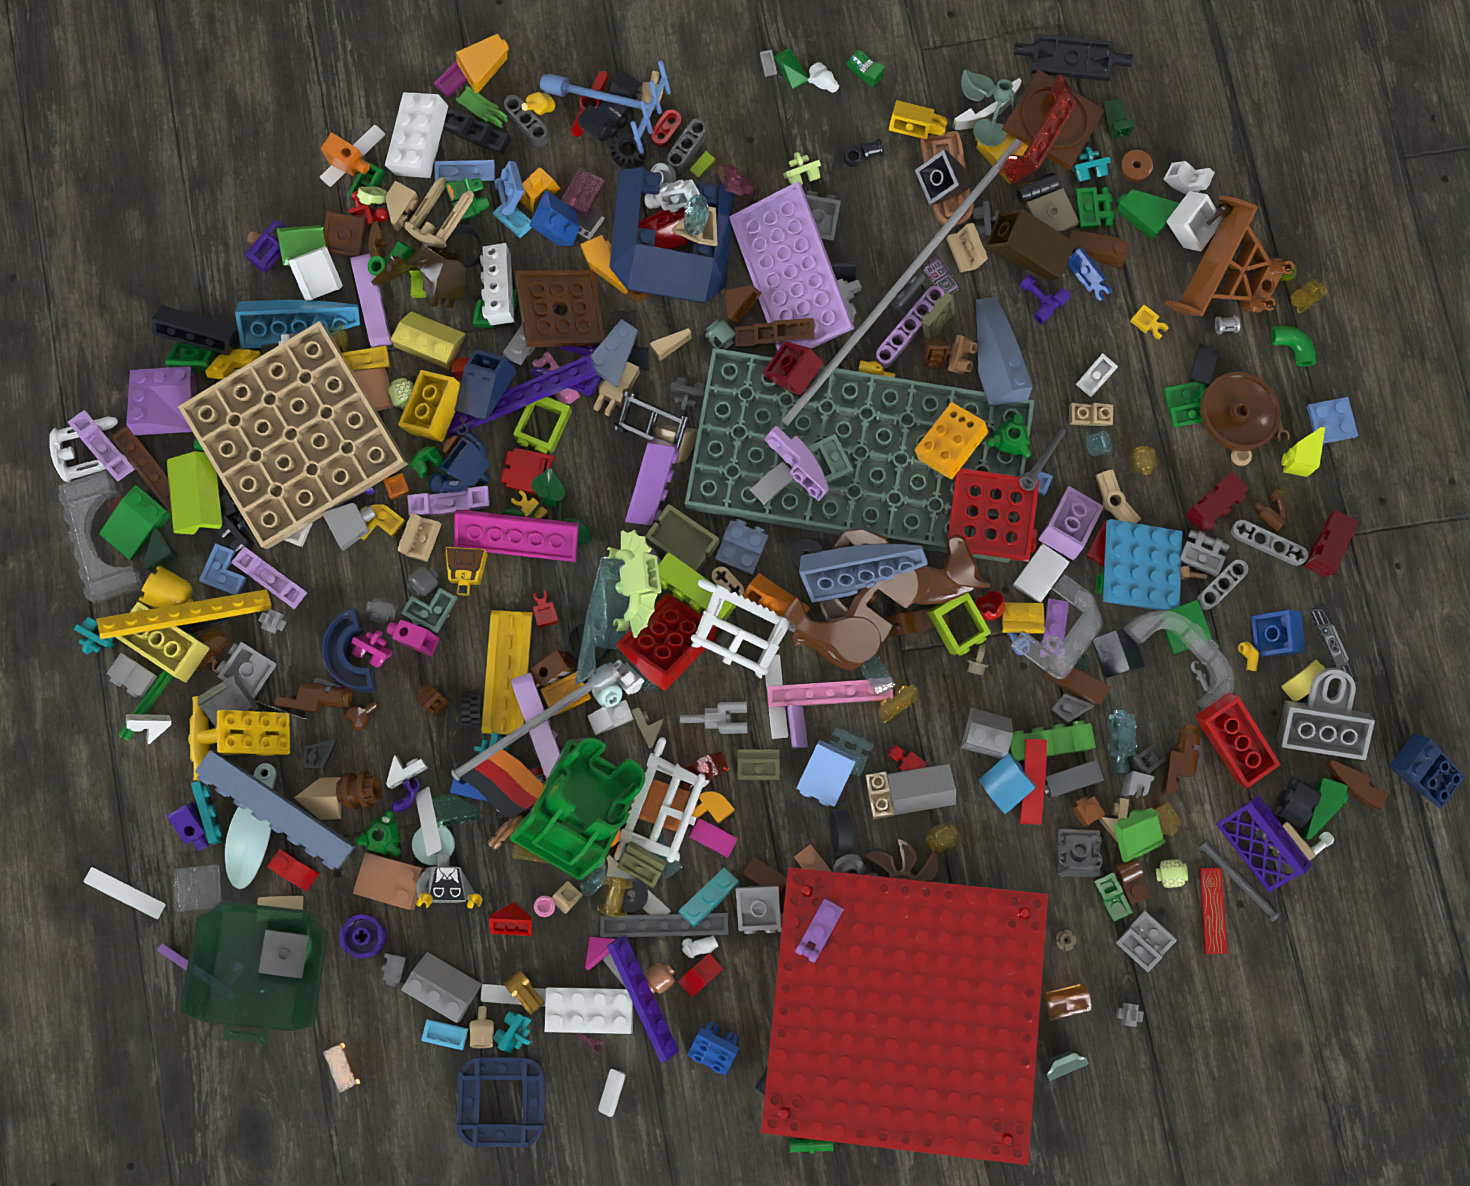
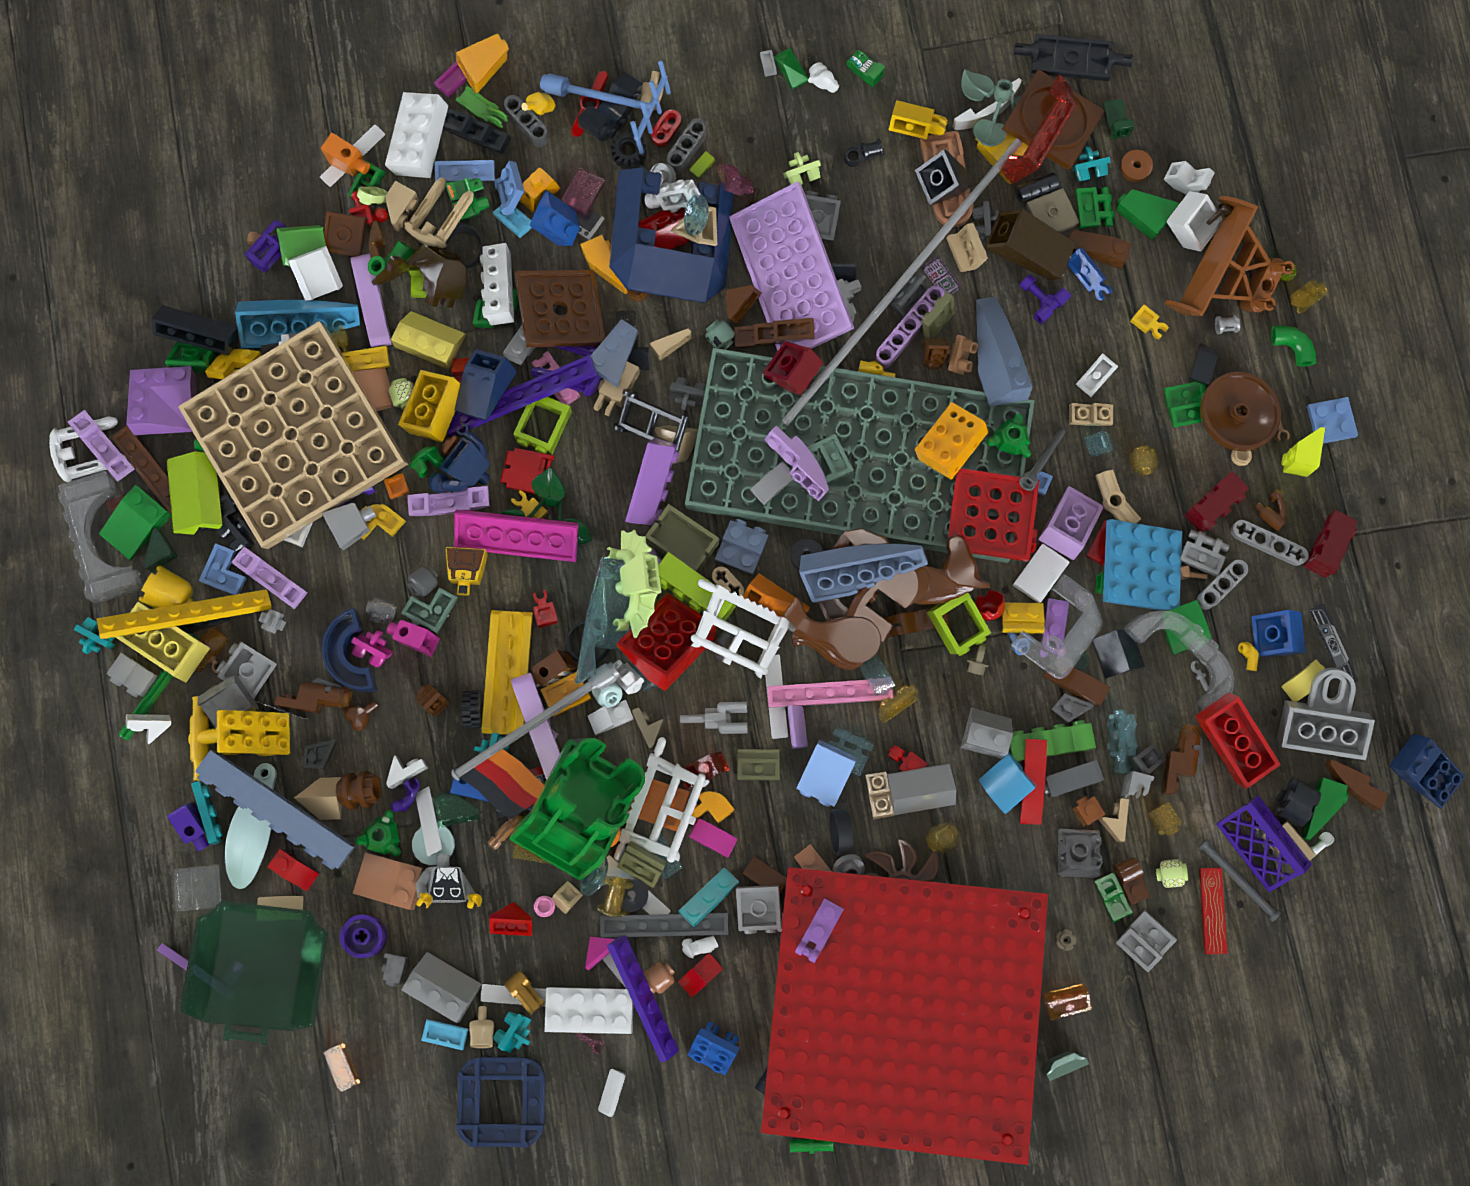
(124, 893): white sticker -> none
(283, 953): dark grey plate -> none
(419, 537): tan bracket -> none
(1129, 1014): light grey gear -> none
(1138, 833): bright green slope -> none

